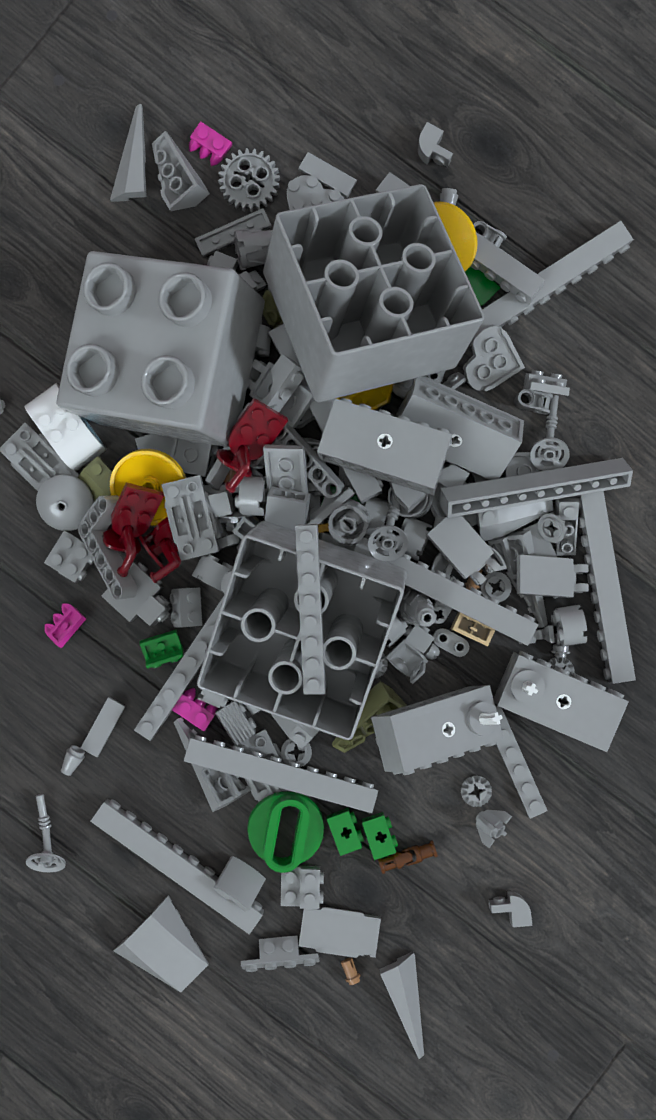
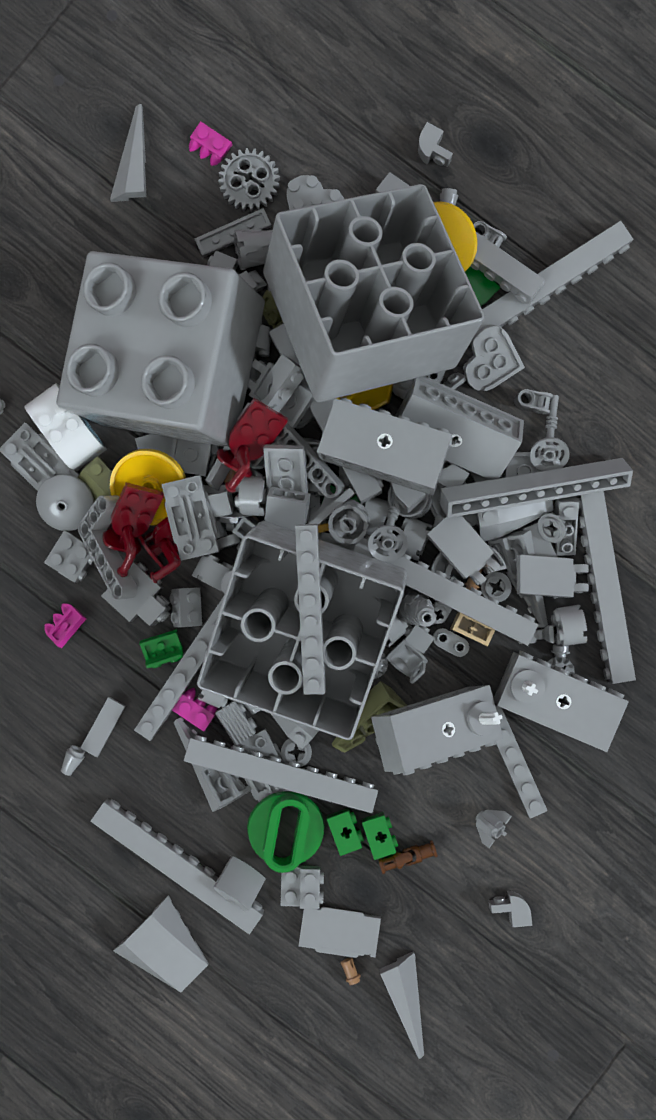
(47, 856): light grey dish -> none
(178, 179): light grey wedge -> none
(279, 952): light grey bracket -> none
(327, 174): light grey tile -> none
(432, 652): light grey hinge -> none
(468, 787): light grey gear -> none
(551, 384): light grey plate -> none

